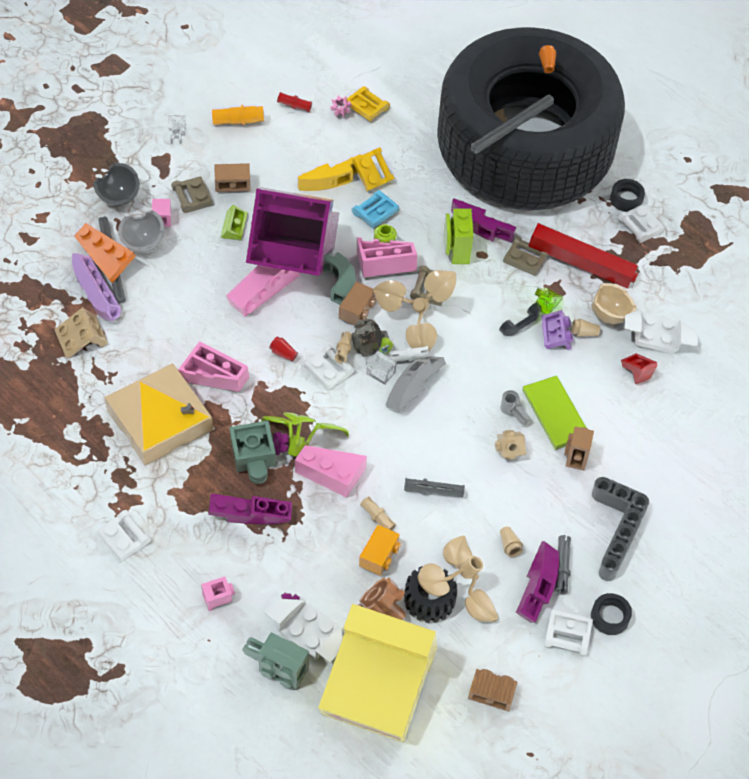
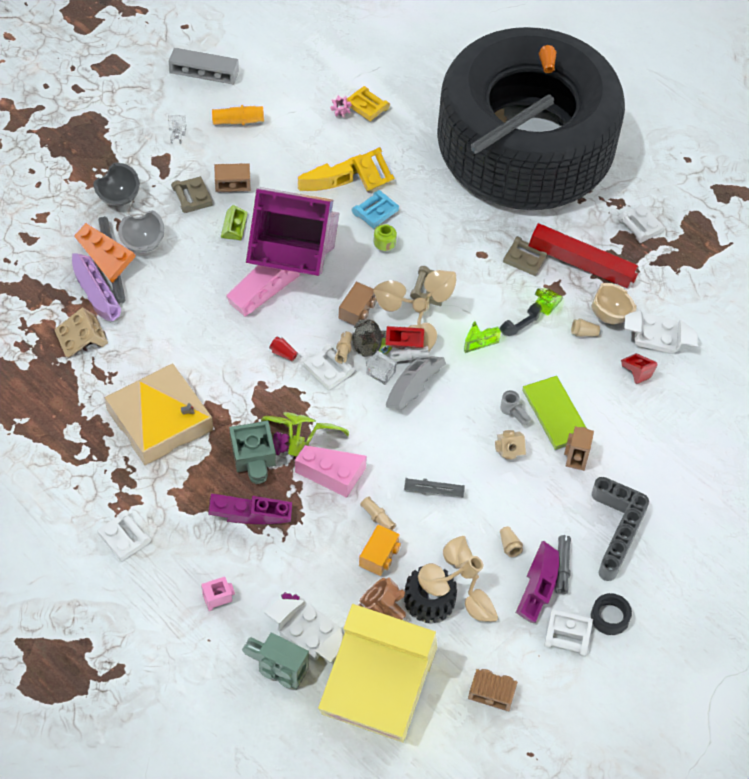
(163, 208): bright pink brick -> none
(203, 66): none -> light grey brick
(214, 369): bright pink wedge -> none
(294, 102): red pin -> none
(344, 273): sand green arch -> none
(385, 258): bright pink wedge -> none
(404, 337): none -> red slope
(459, 235): lime brick -> none
(479, 339): none -> clear neon green slope
(486, 226): magenta slope -> none
(556, 330): medium lavender bracket -> none
(627, 185): black tyre -> none

